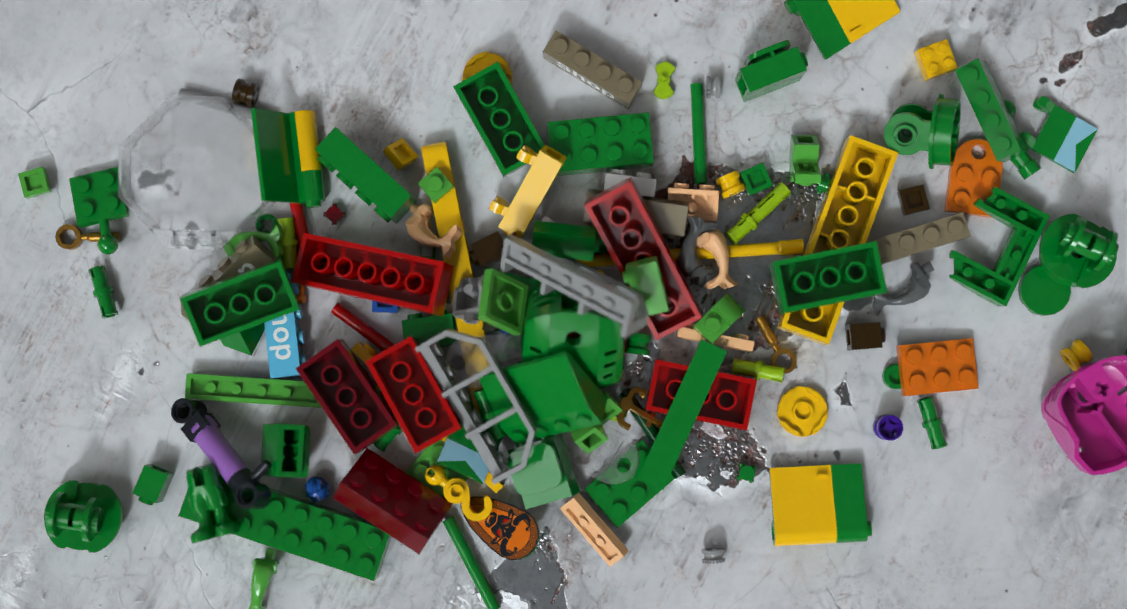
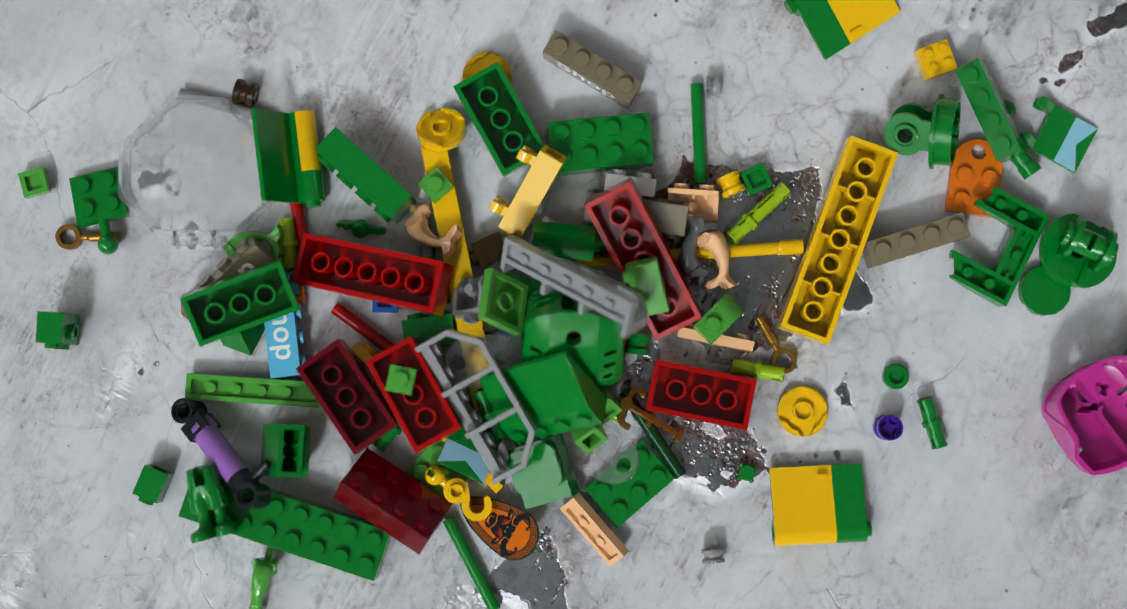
(57, 329): none -> green brick
(83, 516): green piece -> none
(103, 292): green pin -> none
(259, 222): green bush -> none
(317, 489): blue plate -> none
(334, 214): dark red piece -> none
(361, 228): none -> green piece
(400, 154): yellow plate -> none
(401, 379): none -> bright green plate
(441, 129): none -> yellow tile
(663, 89): lime piece -> none
(682, 414): green sticker -> none
(770, 70): green brick -> none
(804, 159): bright green brick -> none
(825, 181): green piece -> none
(828, 277): green brick -> none
(864, 336): dark brown brick -> none
(913, 200): dark brown plate -> none
(916, 290): dark grey animal -> none
(937, 367): orange plate -> none
(1076, 355): yellow wheel -> none

